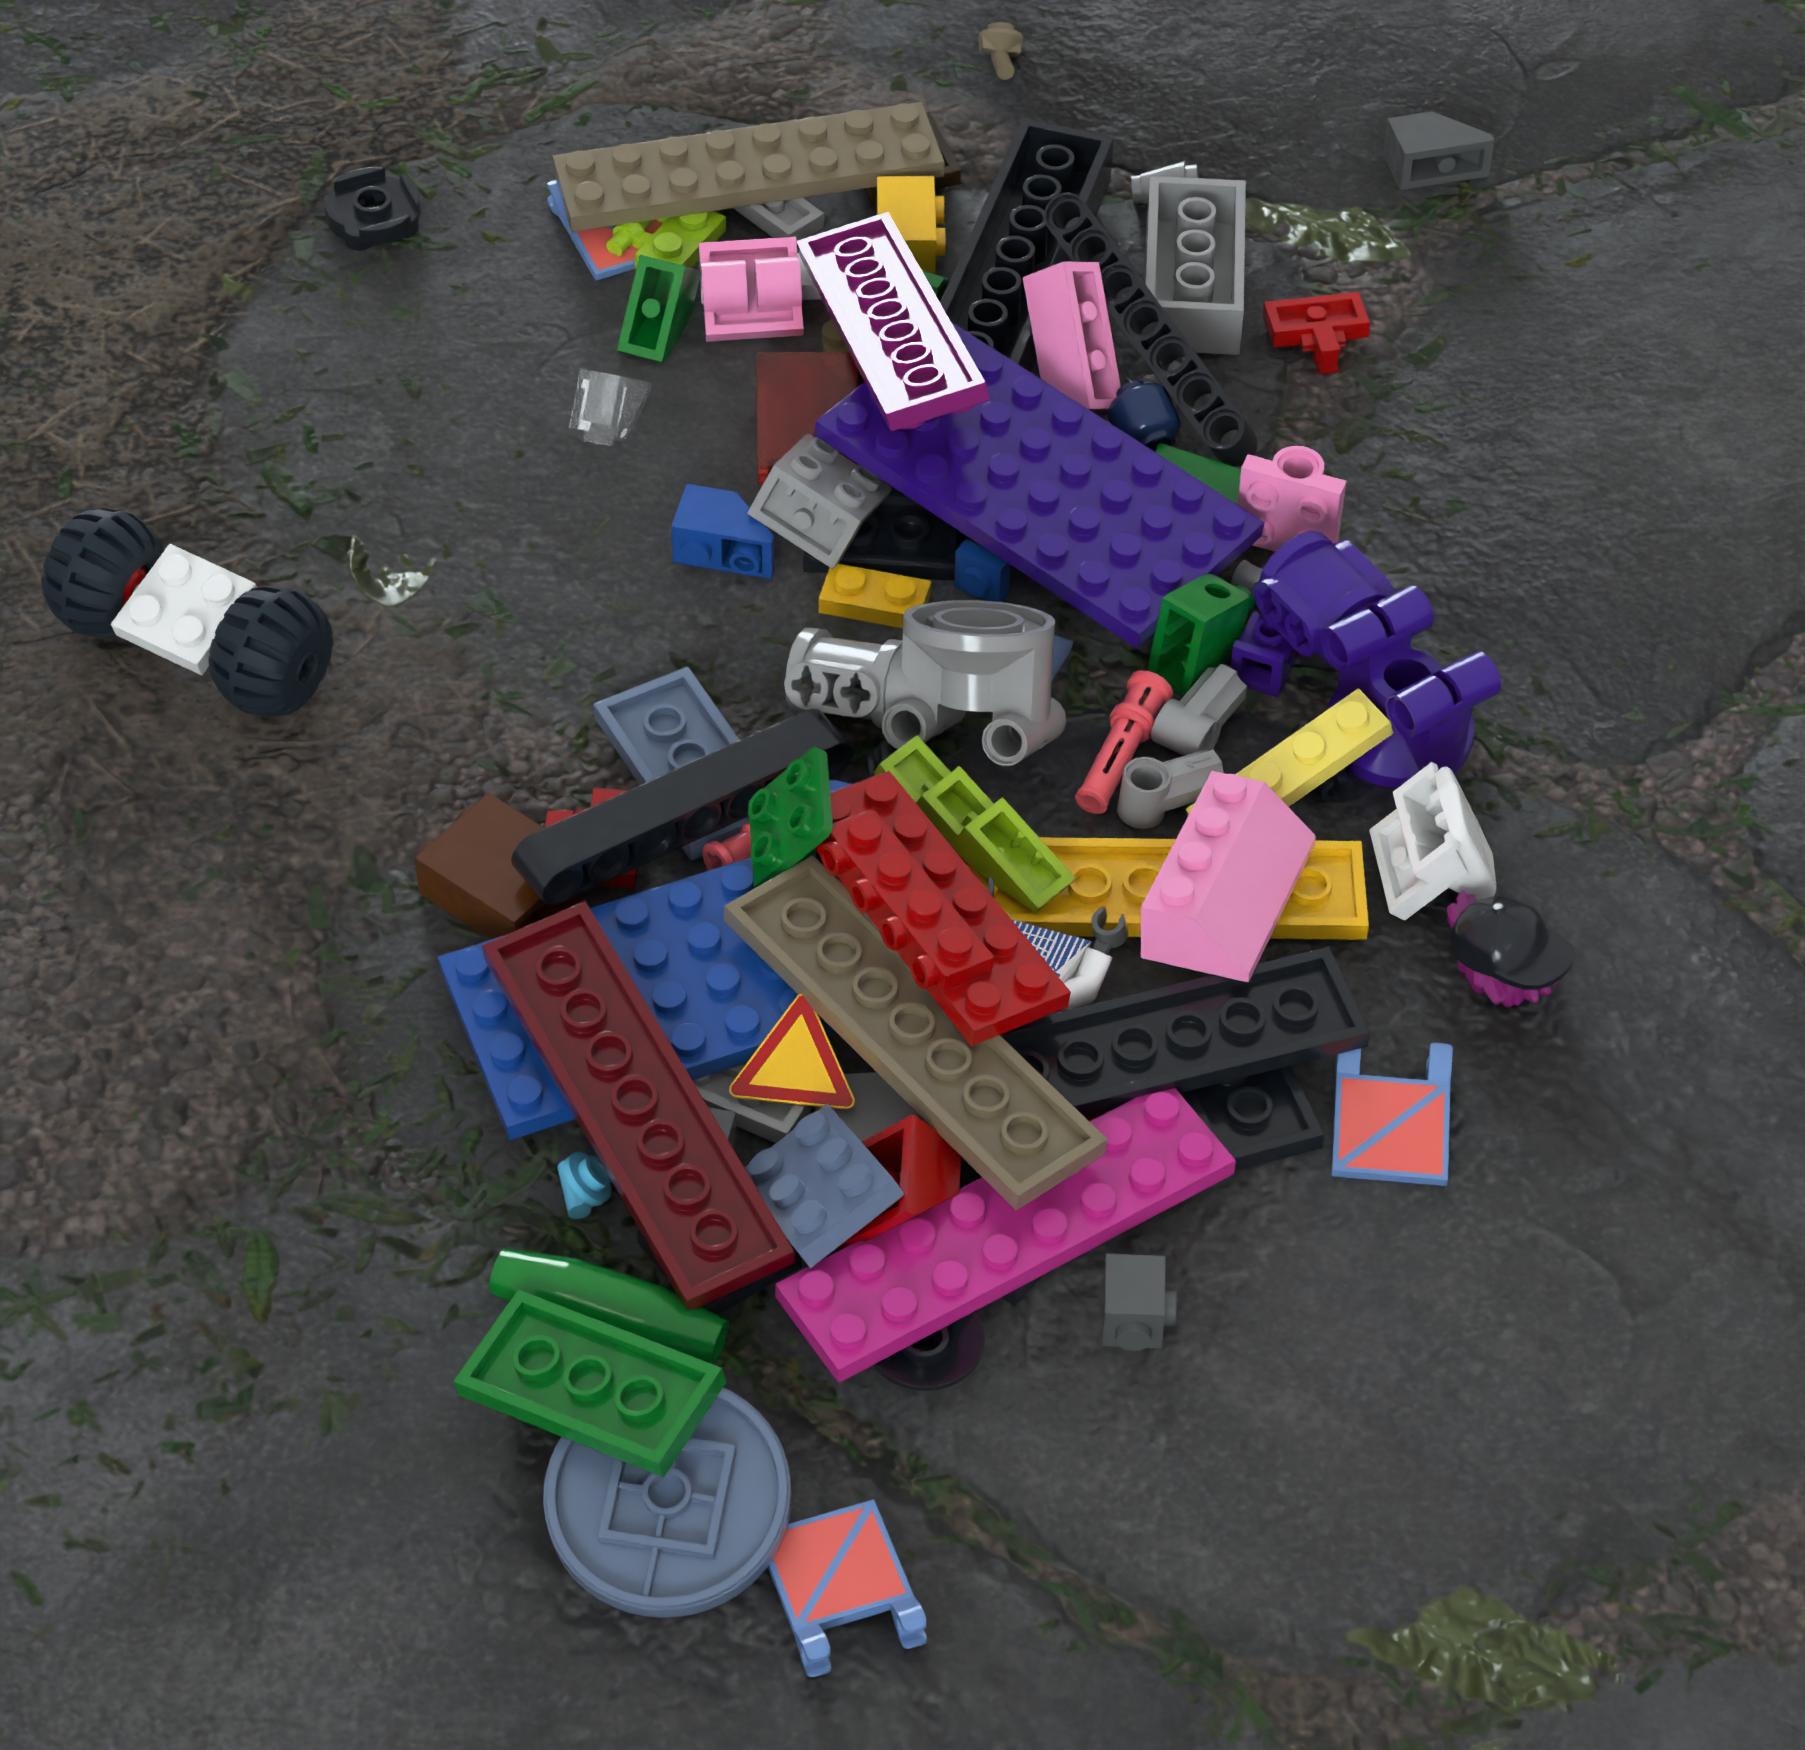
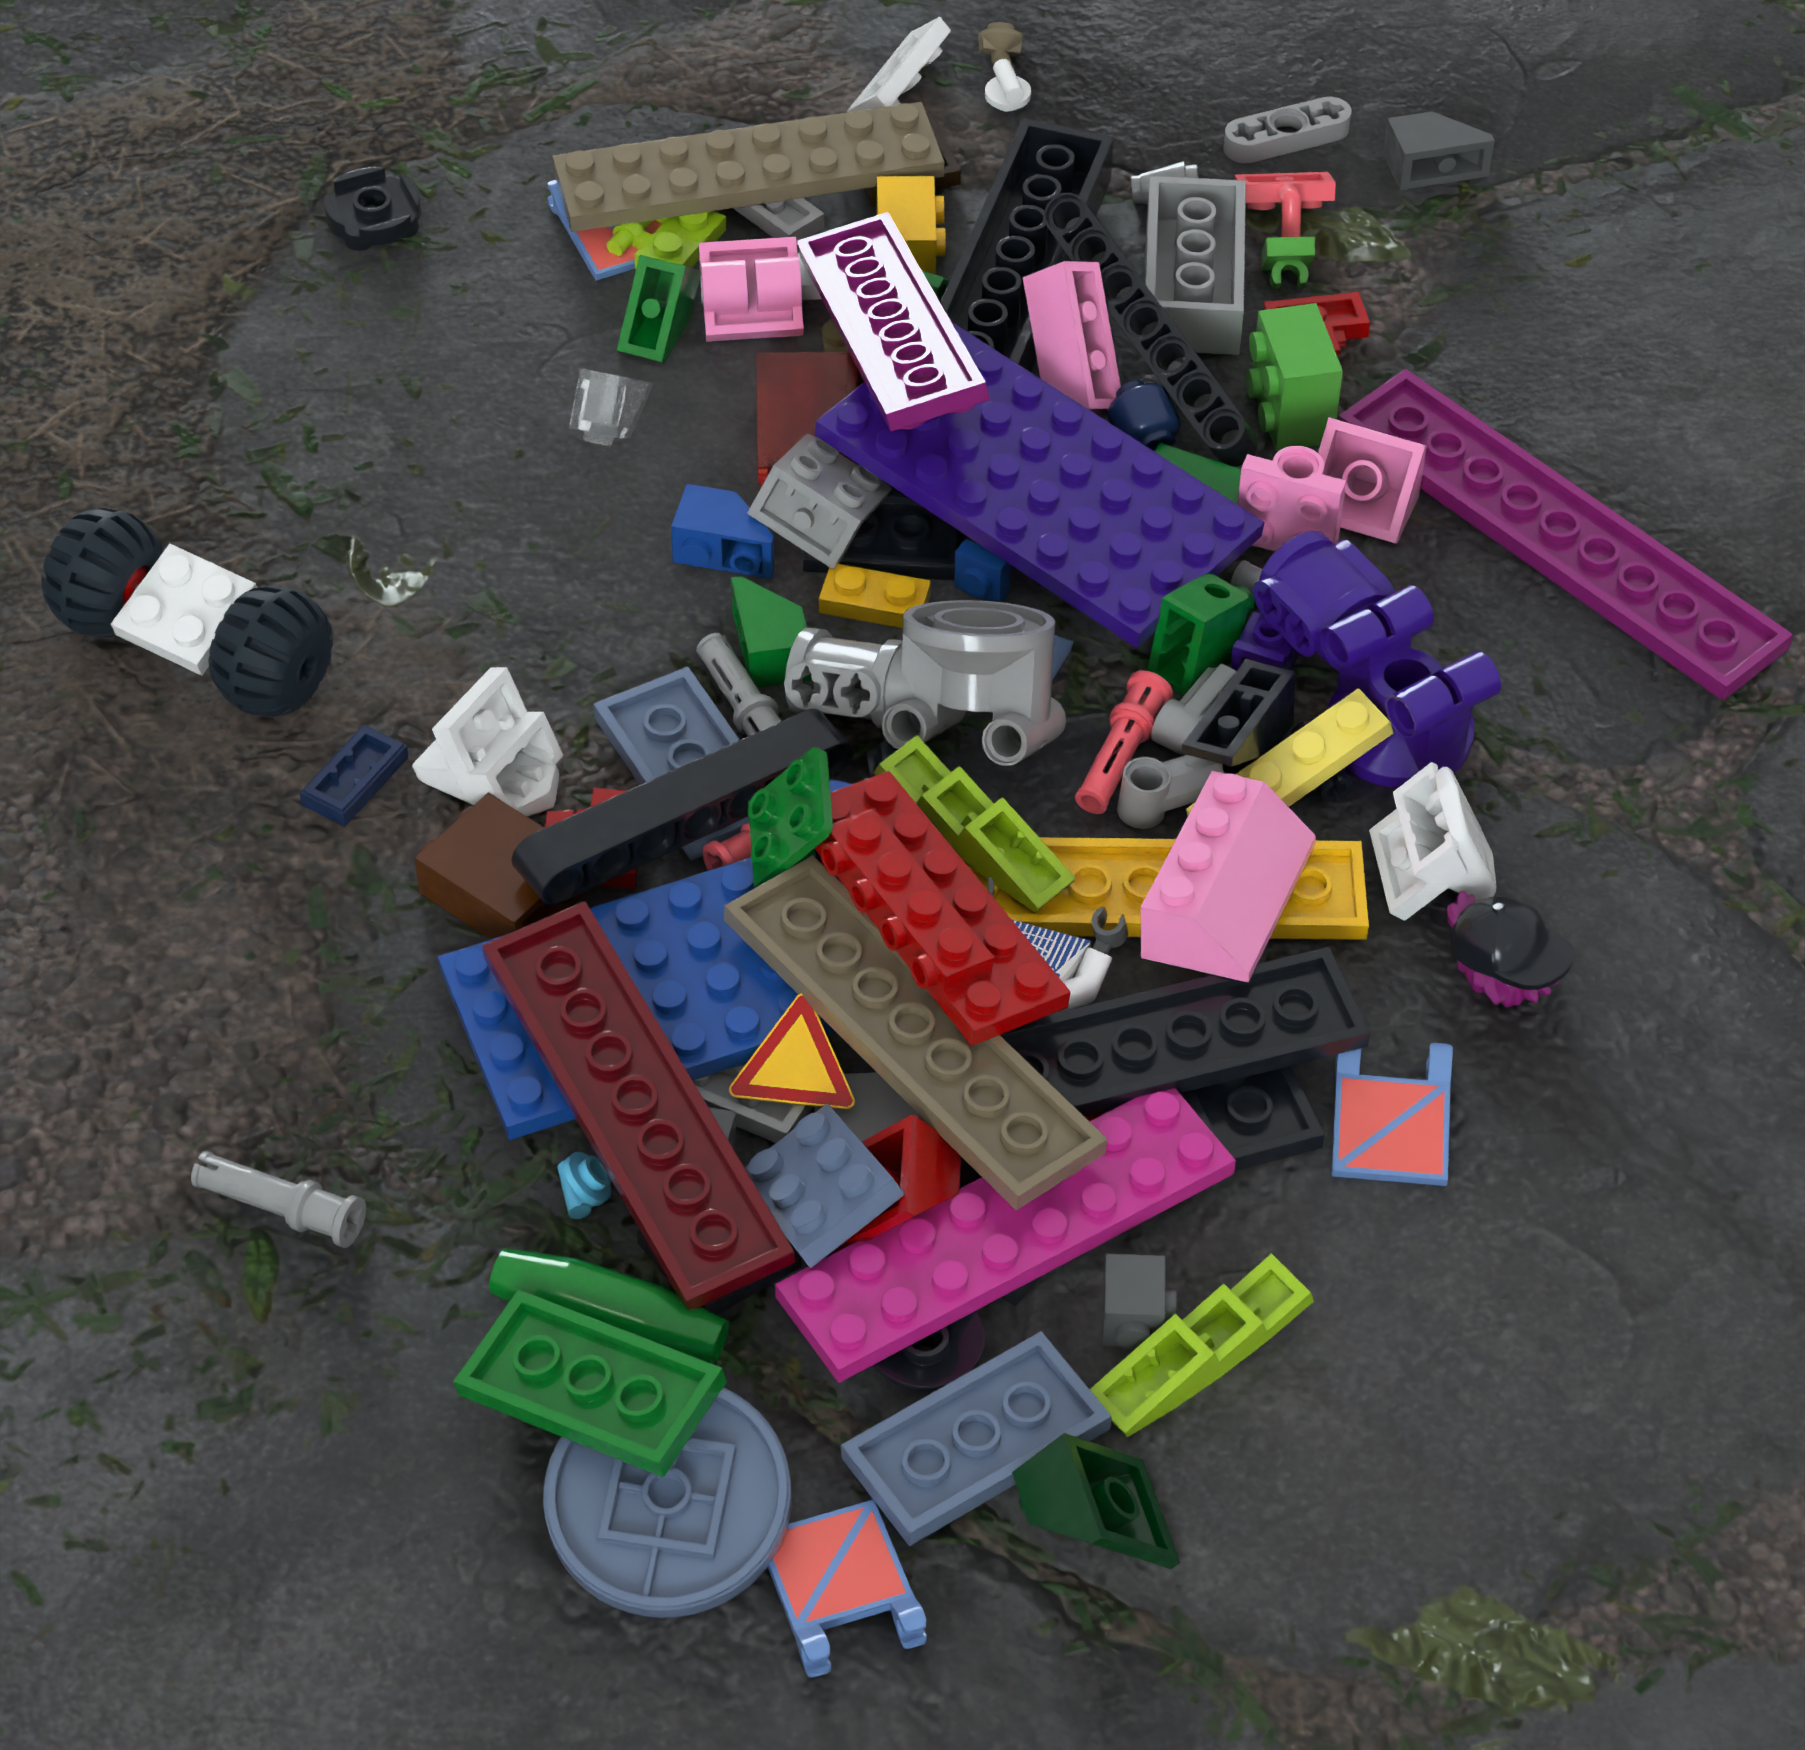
(301, 1204): none -> light grey pin
(354, 775): none -> dark blue plate
(494, 748): none -> white piece
(751, 708): none -> light grey pin
(765, 630): none -> green slope
(903, 67): none -> white plate
(971, 1436): none -> sand blue plate
(1007, 90): none -> white plate
(1095, 1499): none -> dark green slope
(1202, 1347): none -> lime slope
(1246, 716): none -> black slope
(1257, 136): none -> light grey beam
(1288, 254): none -> bright green tile
(1293, 190): none -> coral plate
(1293, 375): none -> bright green brick
(1379, 474): none -> bright pink slope
(1576, 539): none -> magenta plate

